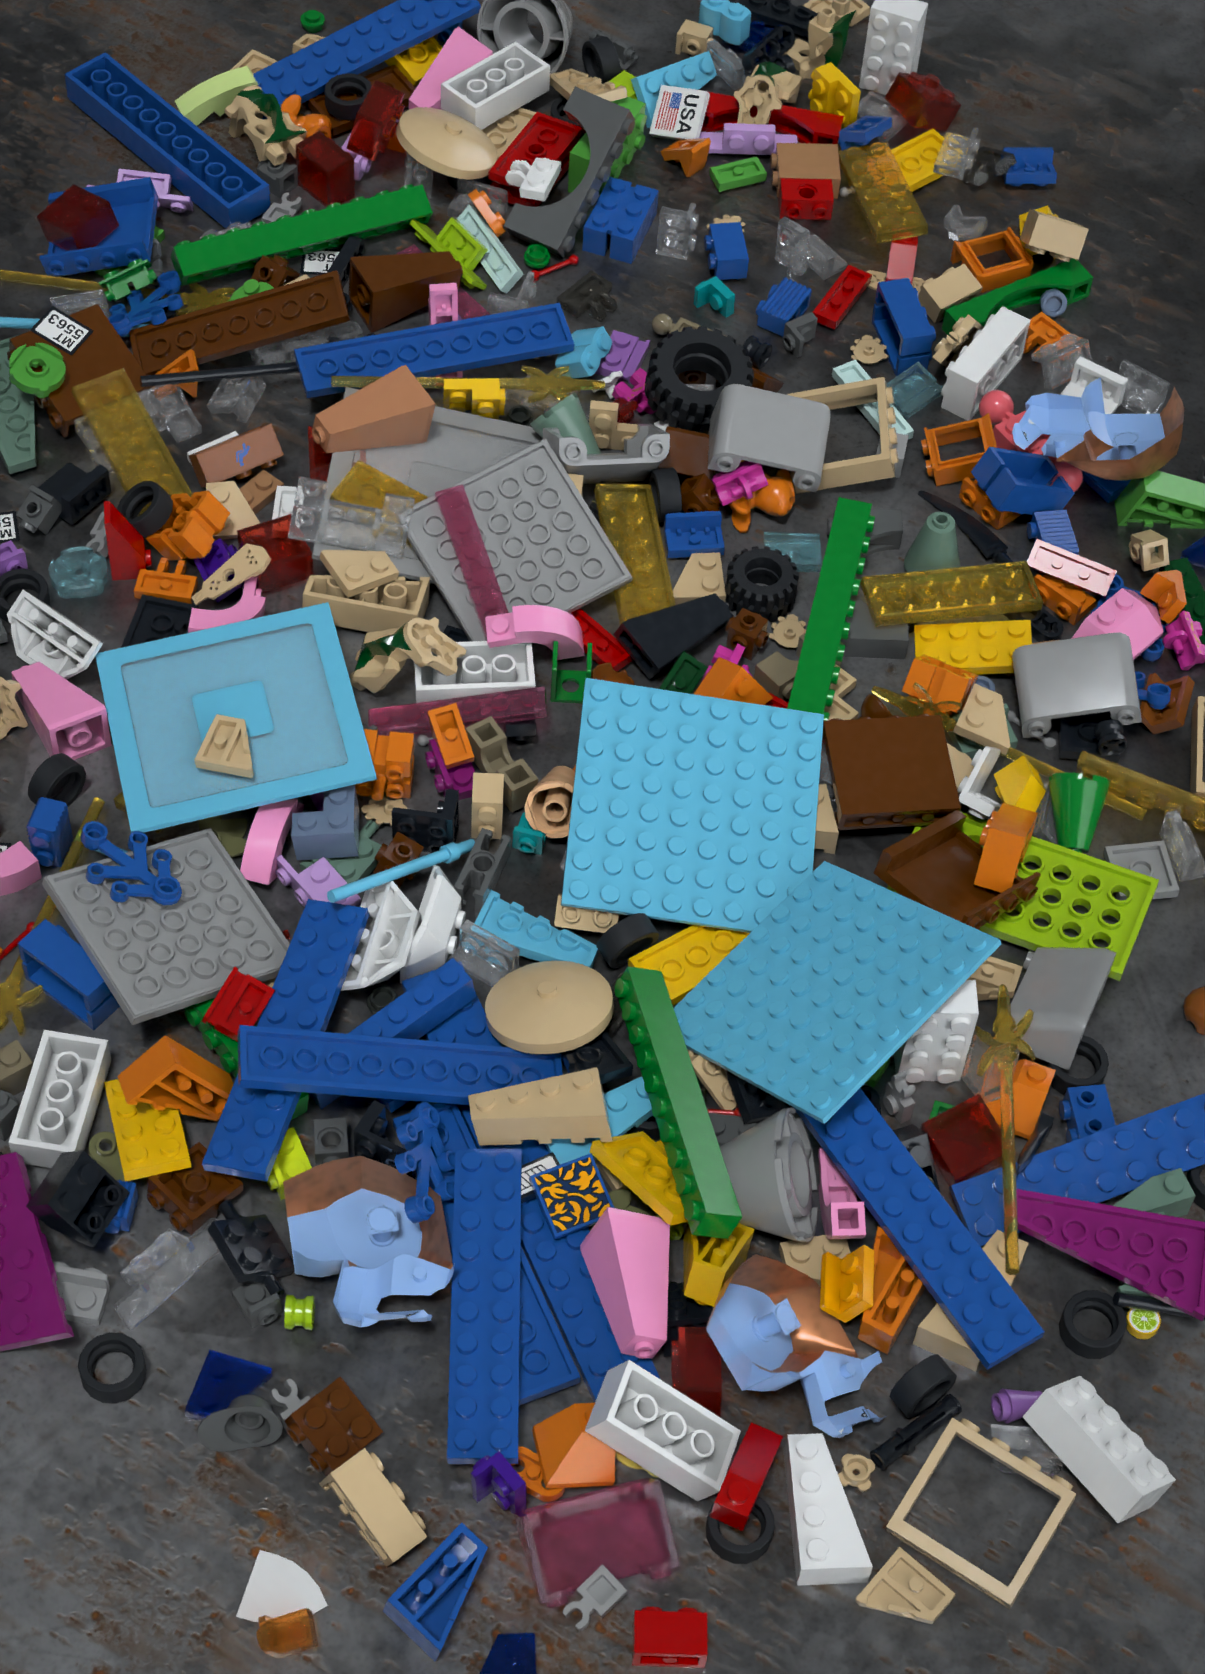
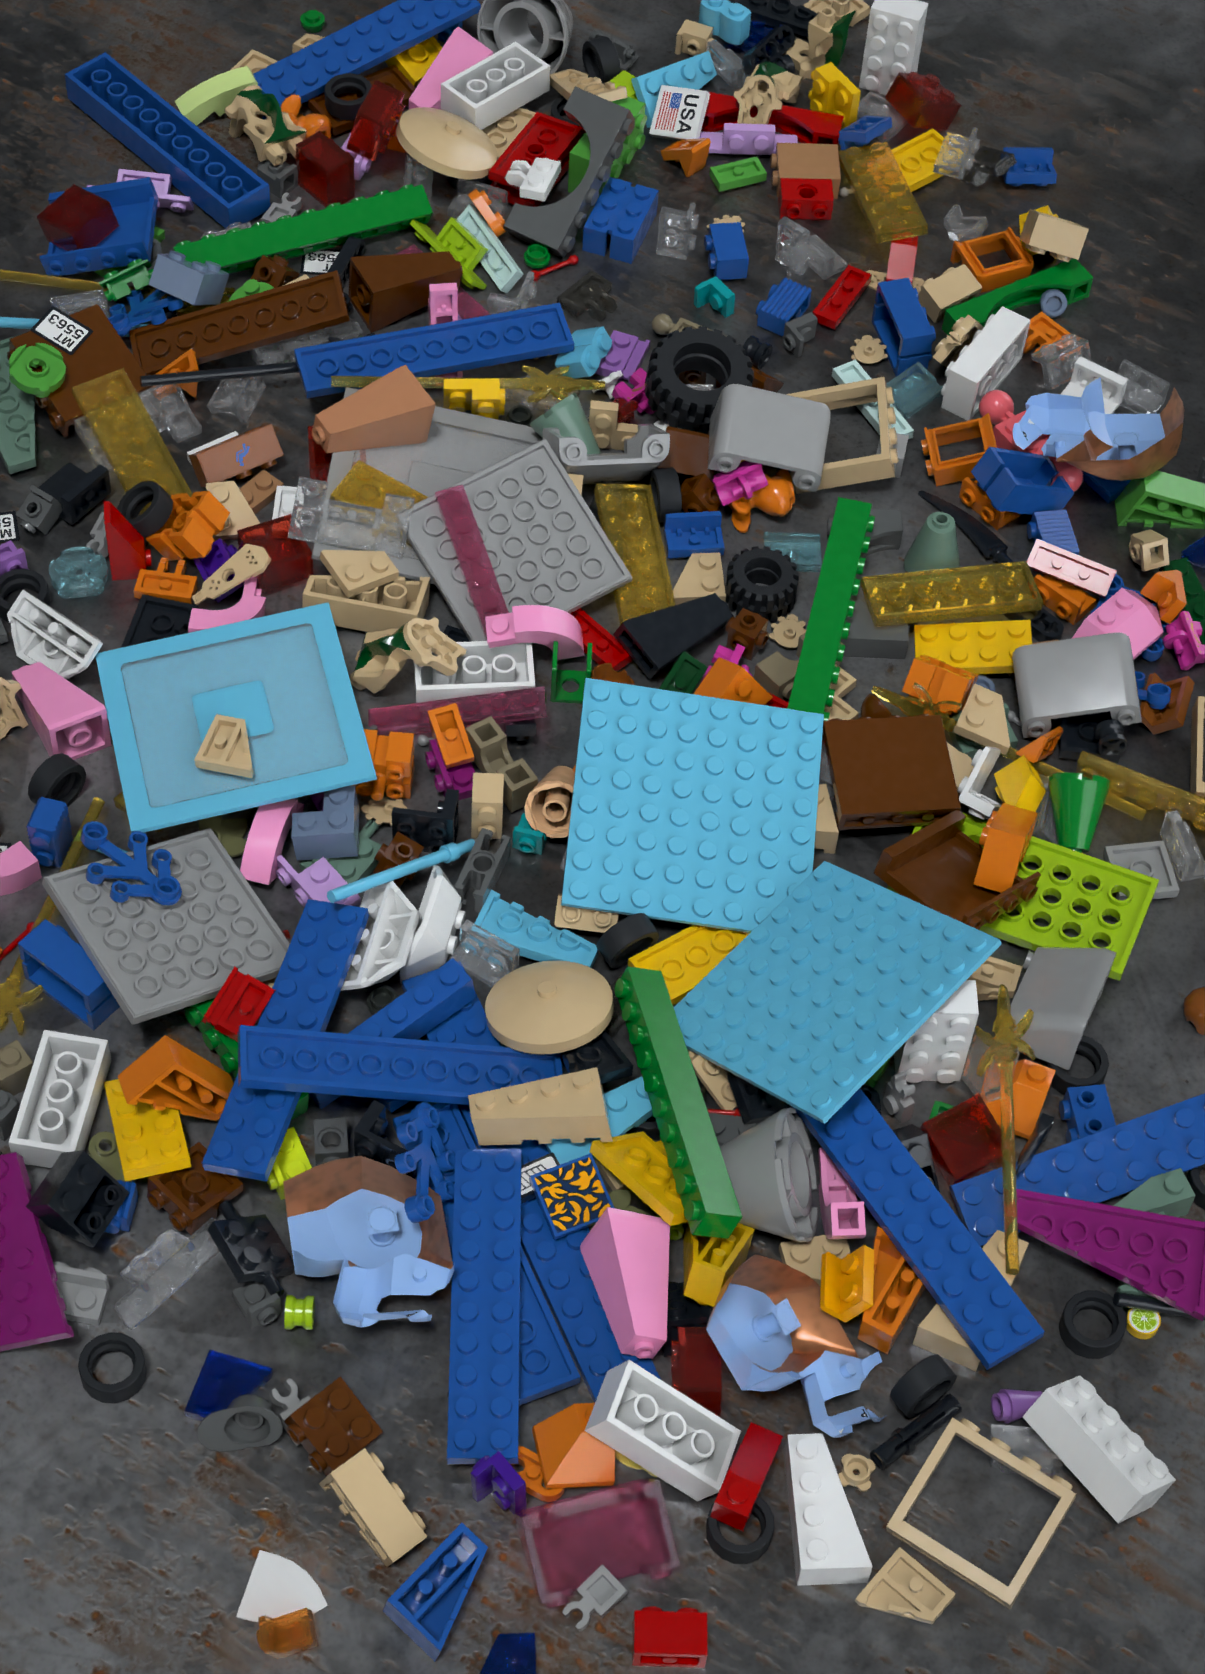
(189, 281): none -> sand blue brick
(1041, 746): none -> orange slope

